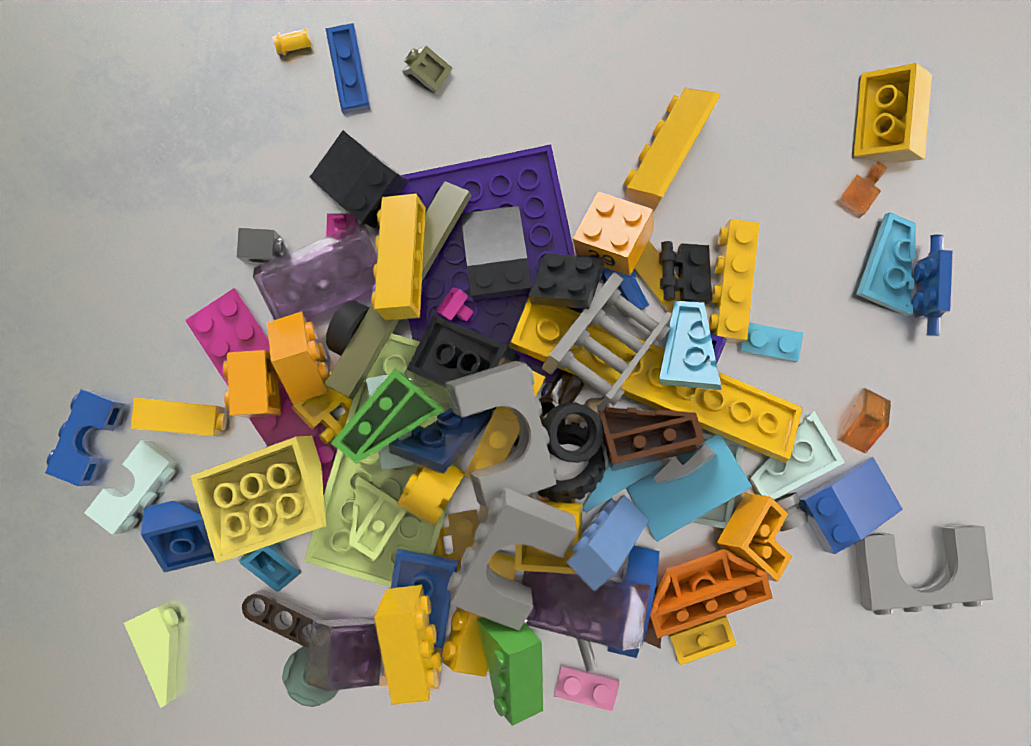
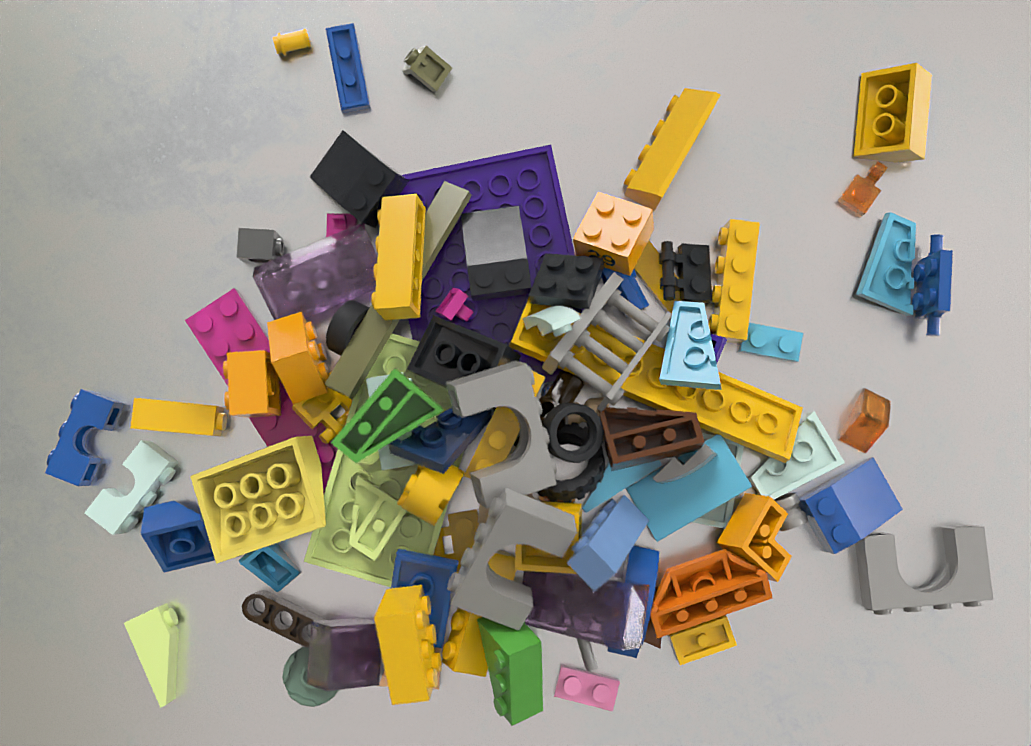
(553, 319): none -> light aqua slope

